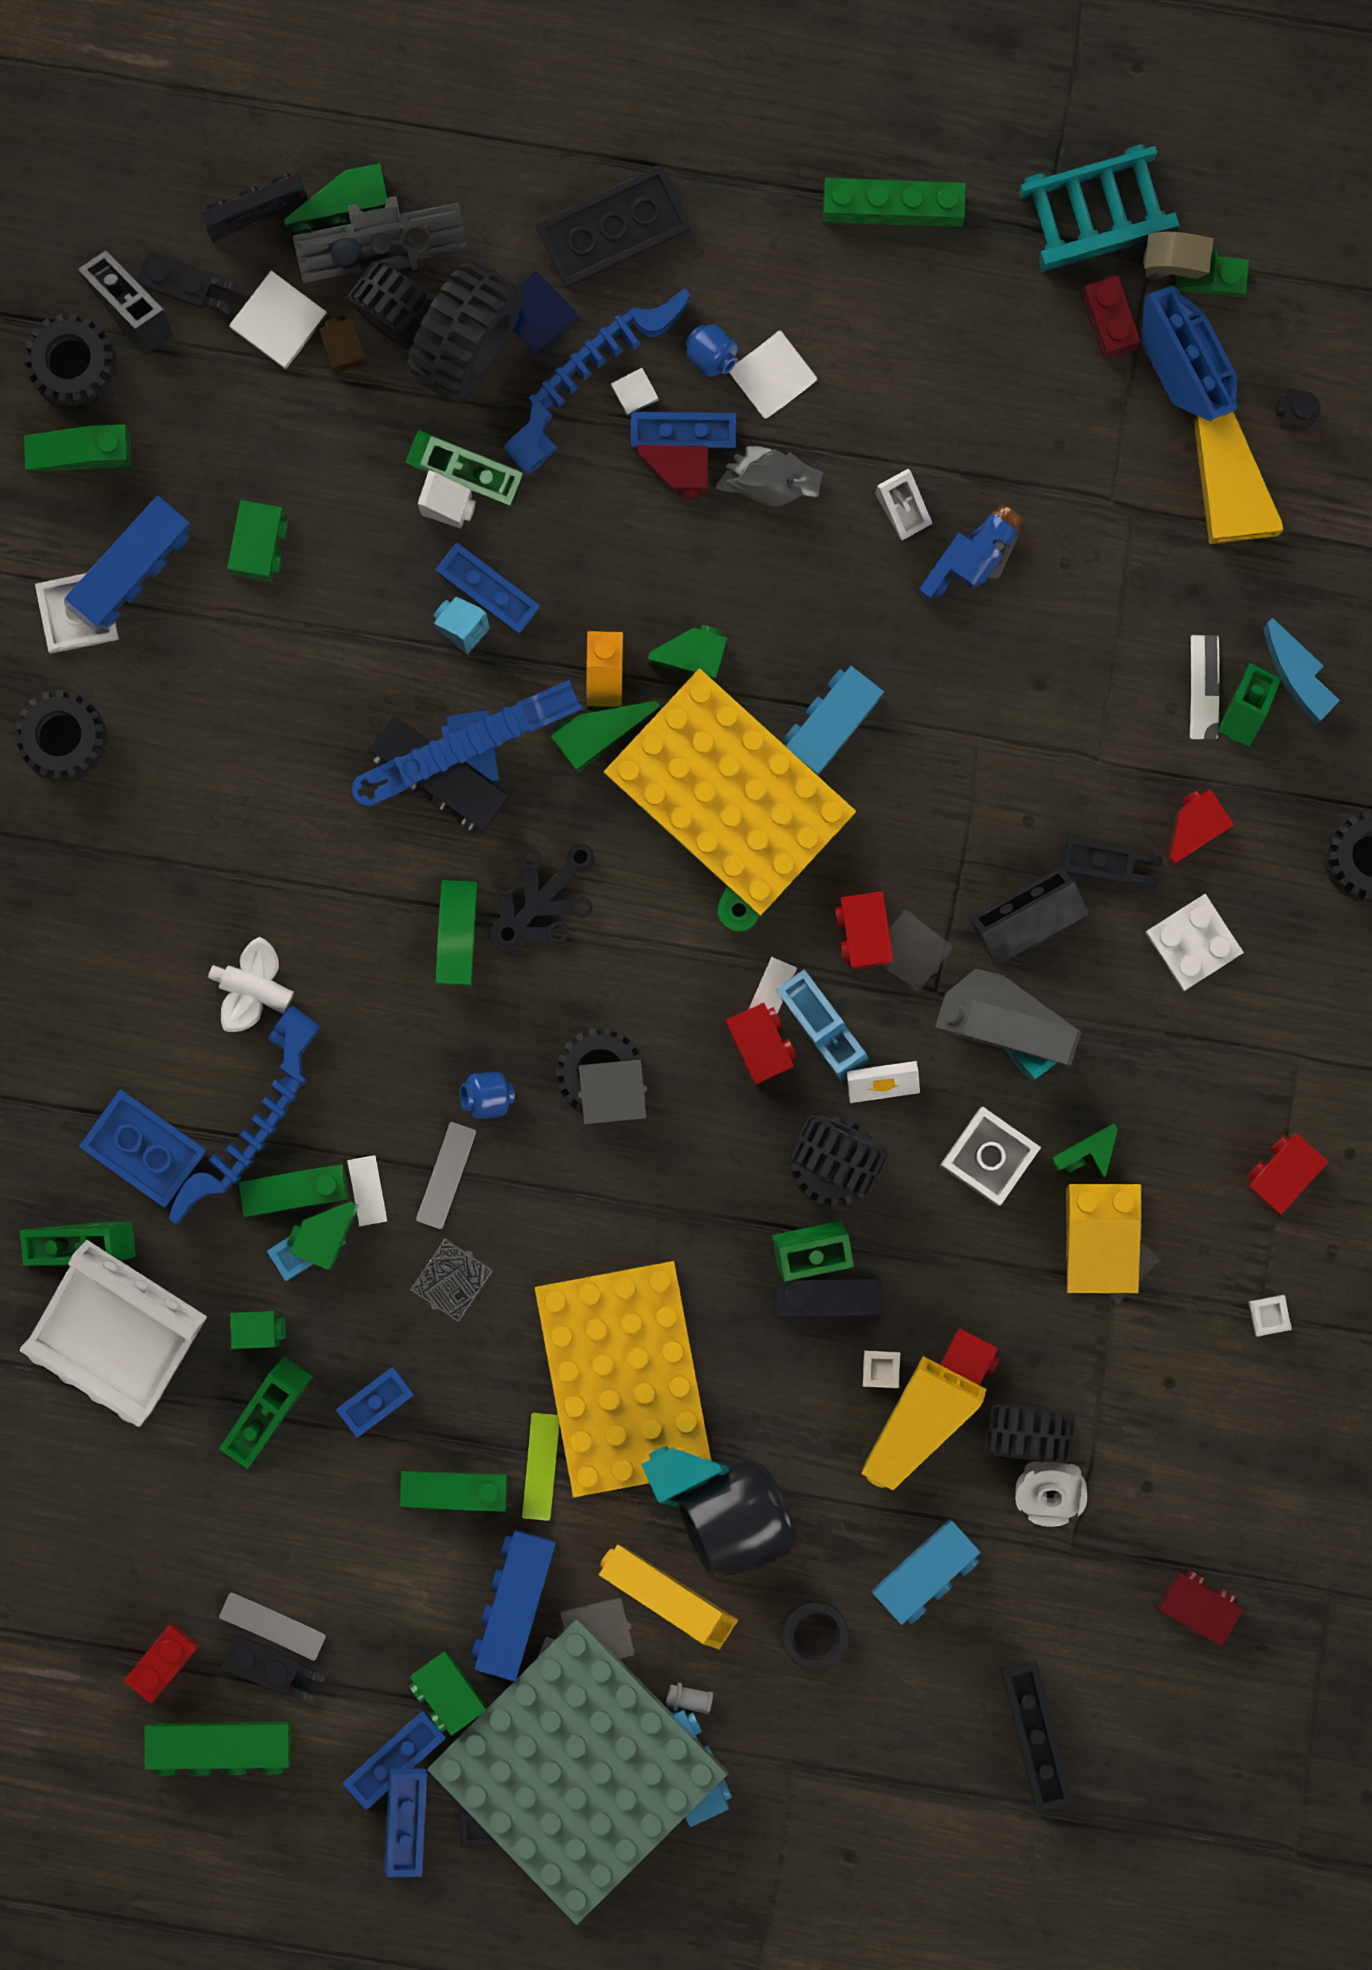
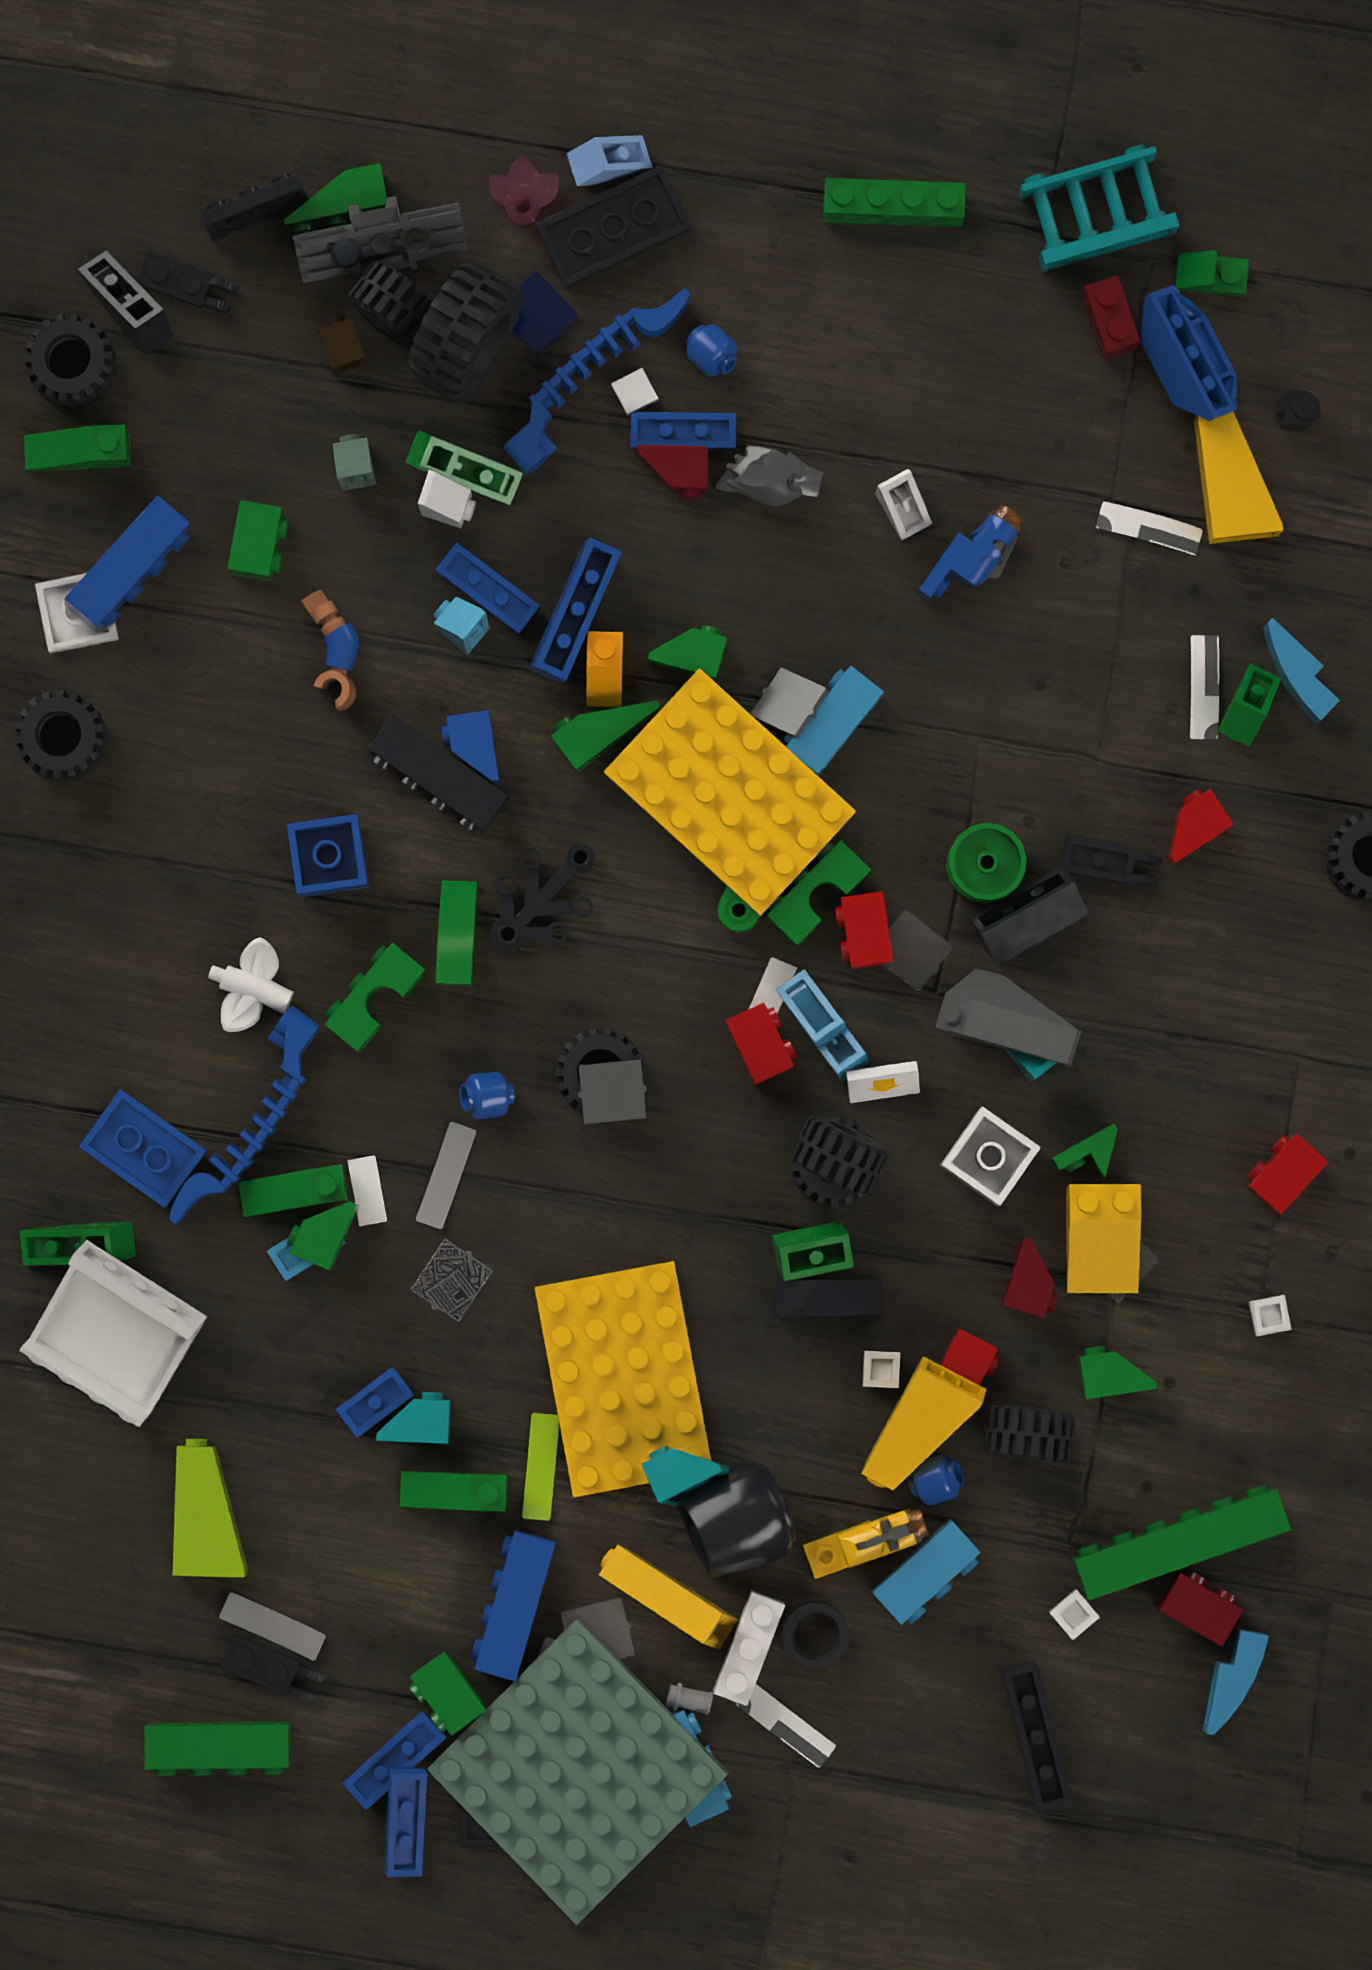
(162, 1662): red brick -> none
(204, 1519): none -> lime slope
(257, 1329): green brick -> none
(265, 1412): green slope -> none
(278, 320): white tile -> none
(328, 855): none -> blue brick
(341, 645): none -> nougat piece
(353, 462): none -> sand green slope
(391, 970): none -> green arch
(420, 1421): none -> teal slope
(473, 740): blue piece -> none
(525, 186): none -> clear pink plate
(575, 610): none -> blue brick
(609, 159): none -> light blue slope
(748, 1647): none -> white brick
(773, 374): white sticker -> none
(788, 1727): none -> white sticker
(789, 702): none -> piece
(837, 868): none -> green arch
(865, 1542): none -> yellow plate
(936, 1480): none -> blue head
(982, 884): none -> green wheel
(1030, 1283): none -> dark red slope
(1051, 1476): white plate -> none
(1074, 1614): none -> white plate
(1110, 1374): none -> green slope
(1149, 527): none -> white sticker
(1177, 255): dark tan brick -> none
(1180, 1543): none -> green brick
(1194, 942): white plate -> none
(1234, 1679): none -> dark azure slope

